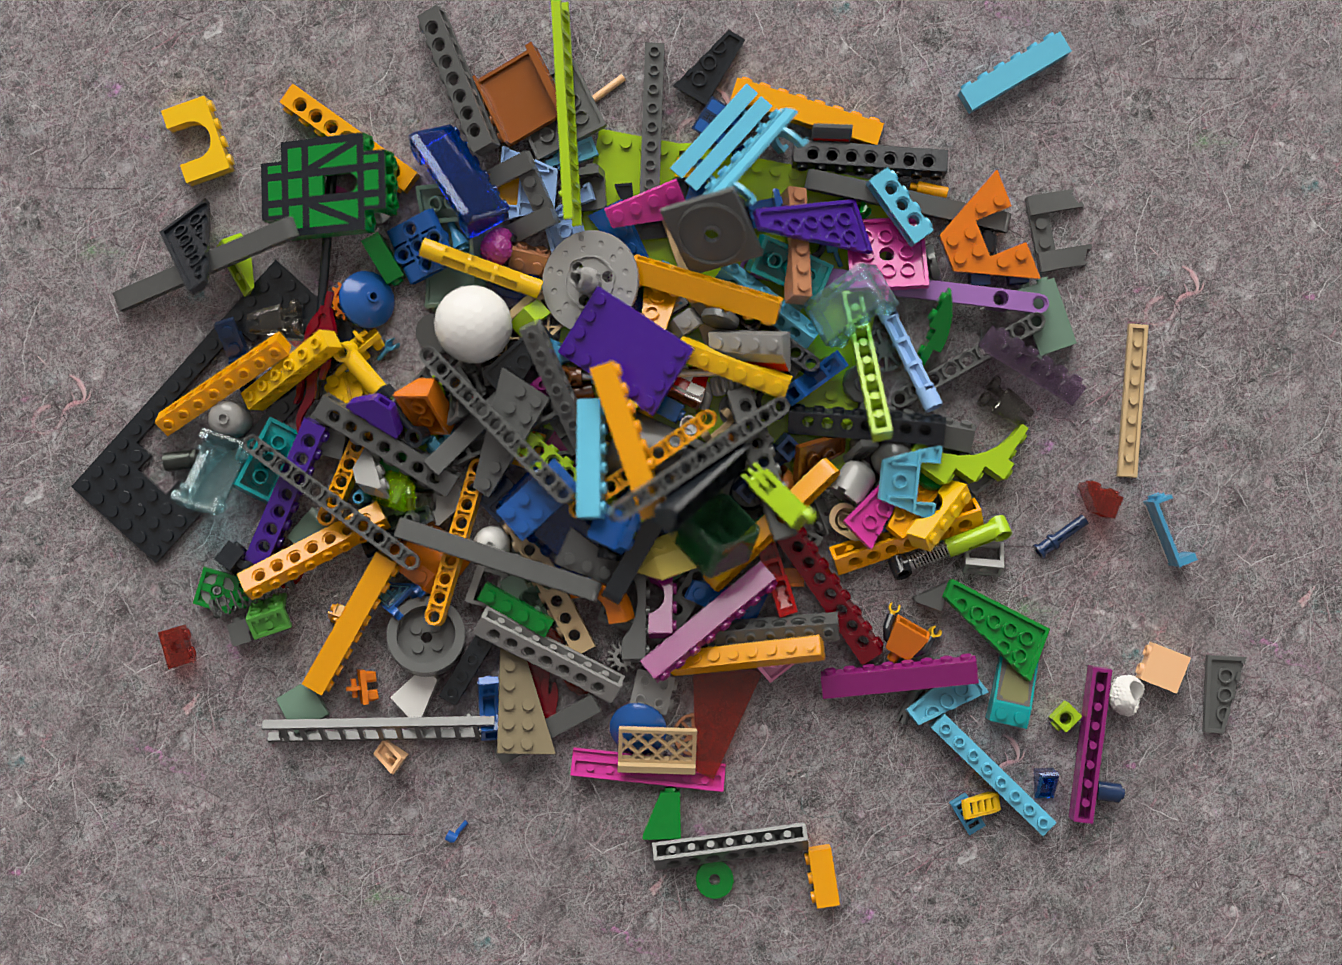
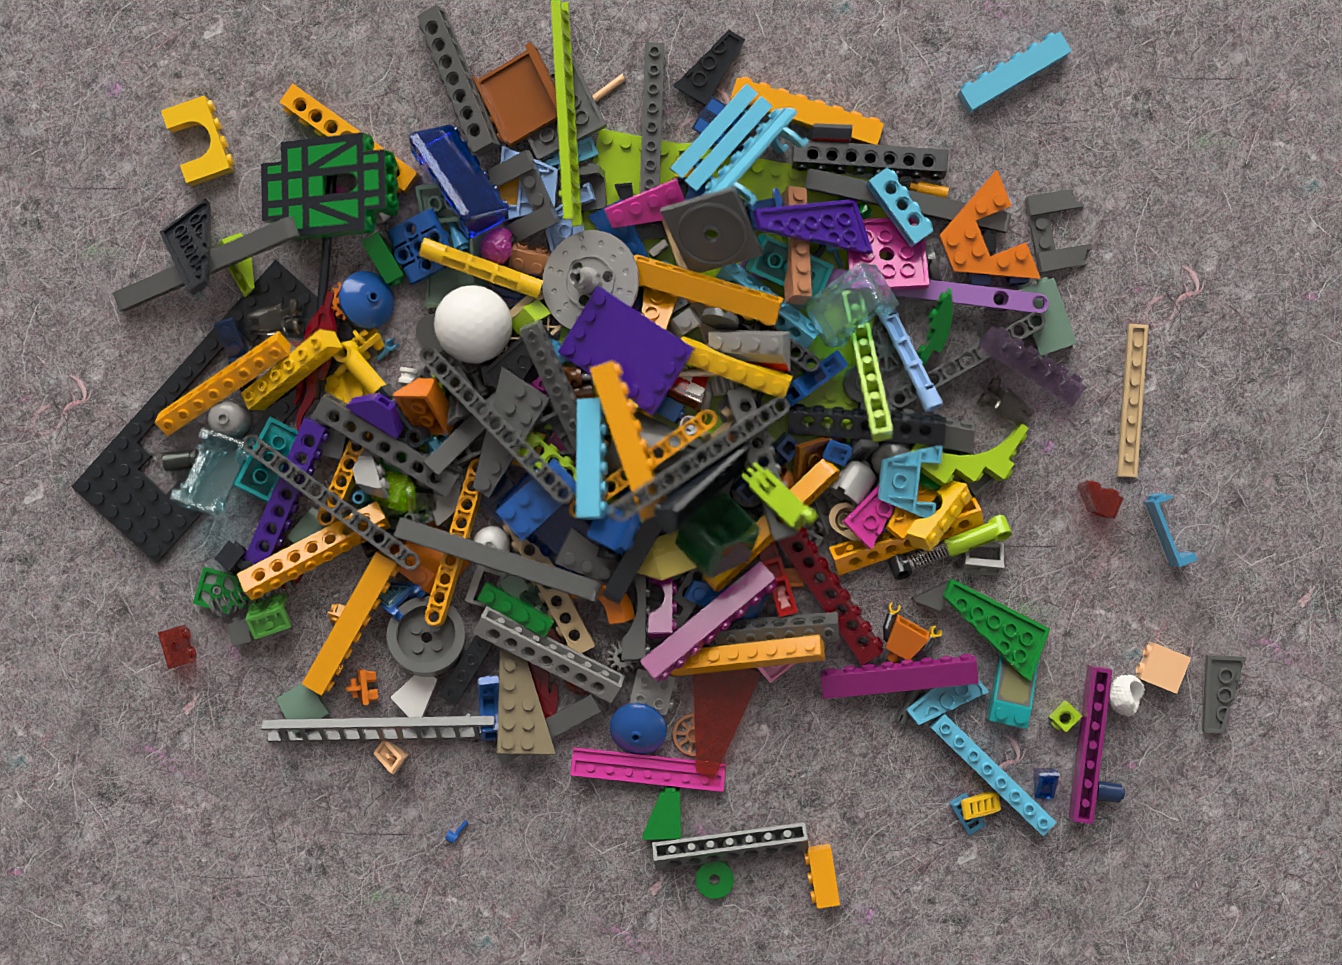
(407, 375): none -> white wheel
(657, 762): tan fence -> none
(658, 249): none -> light grey tile
(838, 452): none -> blue bracket
(1053, 541): dark blue pin -> none

